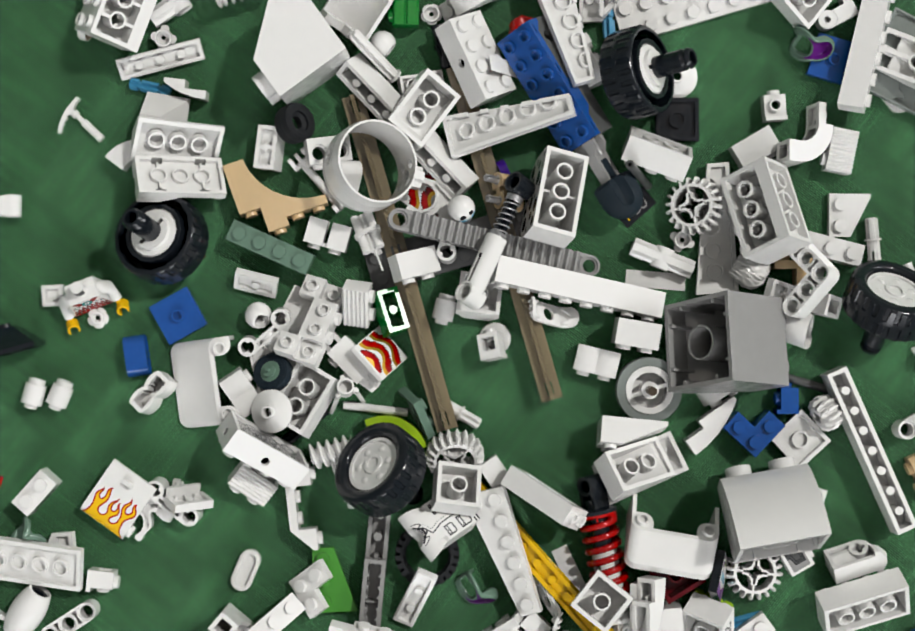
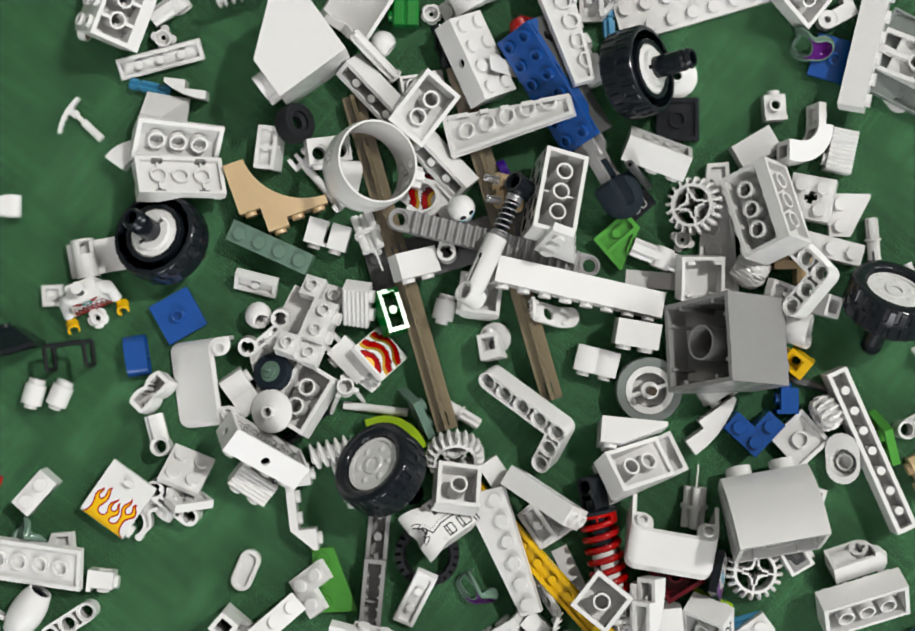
(68, 343): none -> black piece
(93, 257): none -> white piece
(158, 431): none -> white piece
(186, 470): none -> white plate
(535, 410): none -> white beam
(541, 526): none -> white slope
(558, 243): none -> white wing
(617, 240): none -> bright green wing
(693, 505): none -> white piece
(698, 275): none -> white container
(801, 368): none -> yellow brick
(825, 192): none -> white hinge
(842, 458): none -> white piece
(886, 436): none -> bright green wing

